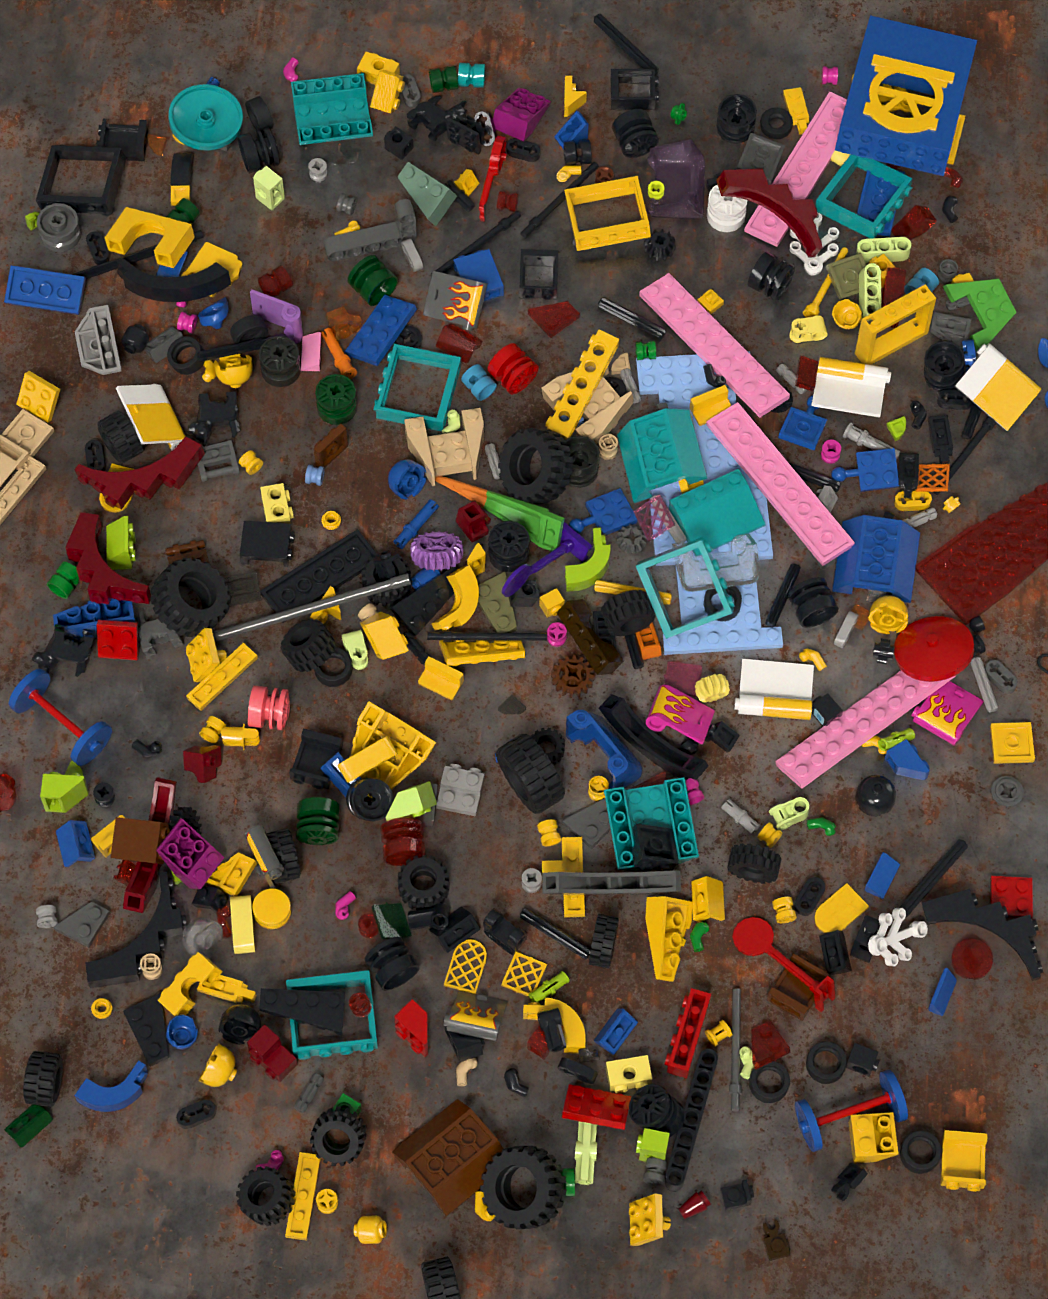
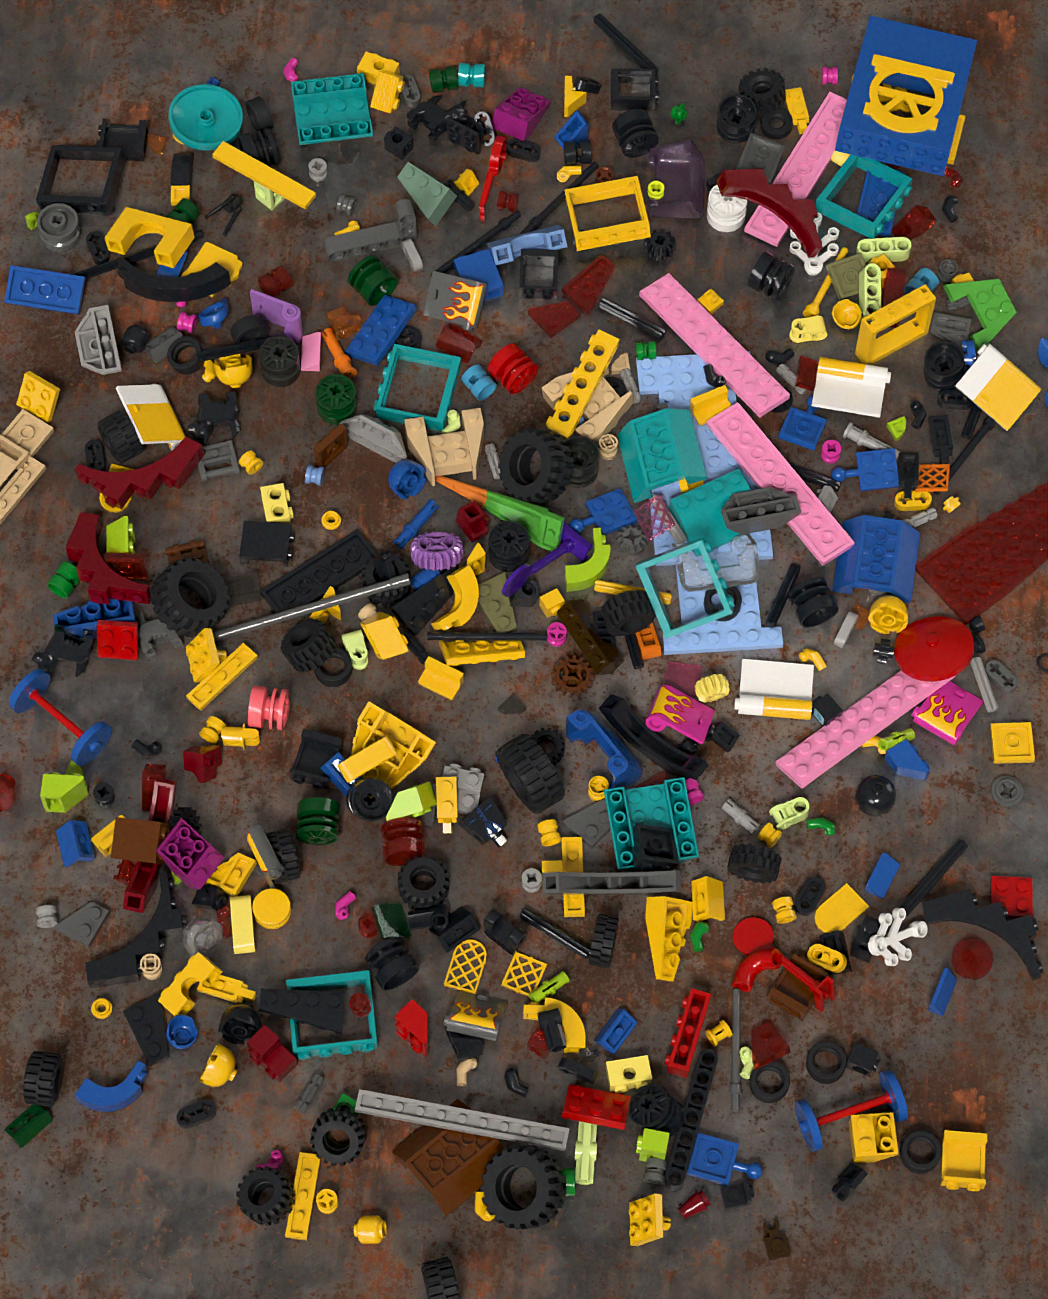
(127, 564): none -> clear red tile
(149, 775): none -> clear red slope
(231, 204): none -> black plant
(264, 175): none -> yellow tile
(376, 436): none -> light grey wedge
(447, 802): none -> yellow hinge
(462, 1120): none -> light grey plate
(485, 823): none -> black torso
(542, 239): none -> medium blue arch
(587, 85): none -> black beam
(589, 283): none -> clear red wing
(715, 1159): none -> blue plate
(753, 965): none -> red cylinder
(759, 510): none -> dark grey wedge
(764, 81): none -> black tyre
(779, 358): none -> black arm
(828, 958): none -> yellow plate

